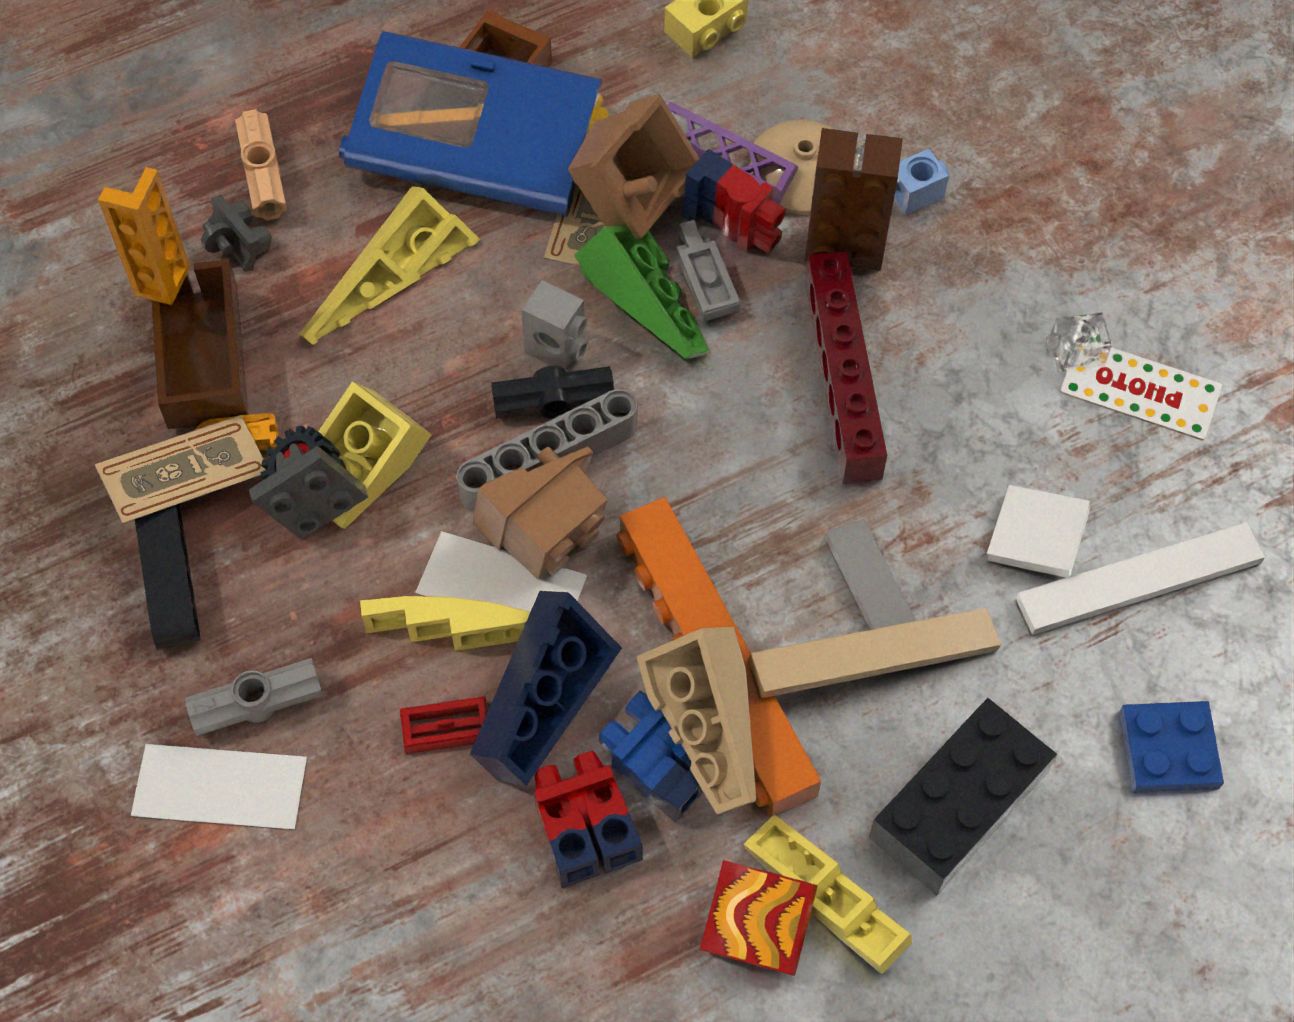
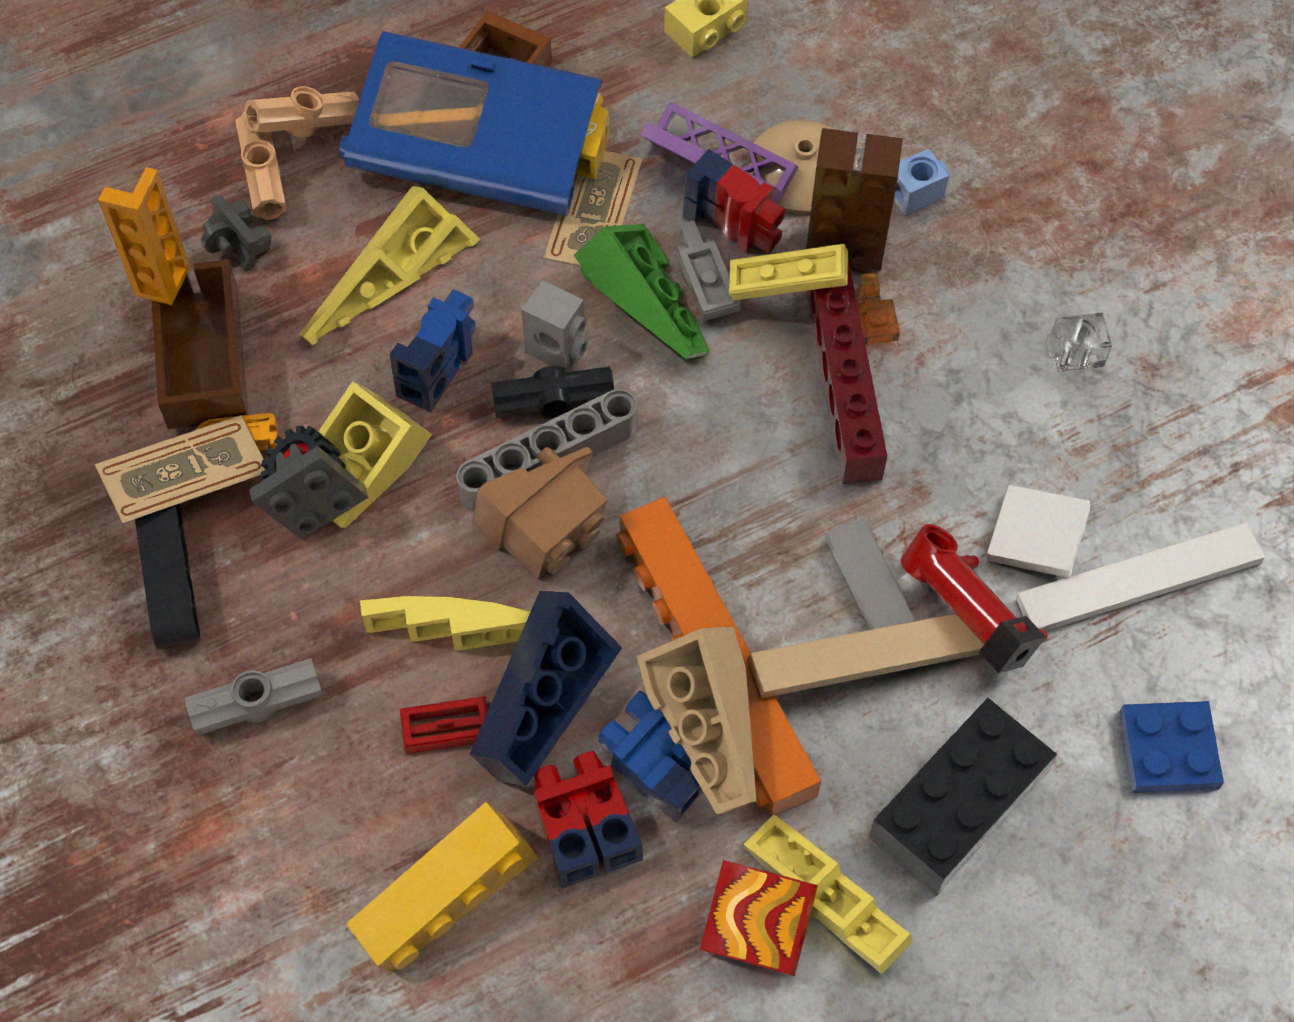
(219, 786): white sticker -> none
(301, 111): none -> light nougat piece
(435, 353): none -> hips
(442, 887): none -> yellow wedge
(487, 574): white sticker -> none
(634, 164): medium nougat piece -> none
(788, 272): none -> light yellow tile
(876, 315): none -> clear orange plate
(935, 560): none -> red piece
(1148, 392): white sticker -> none

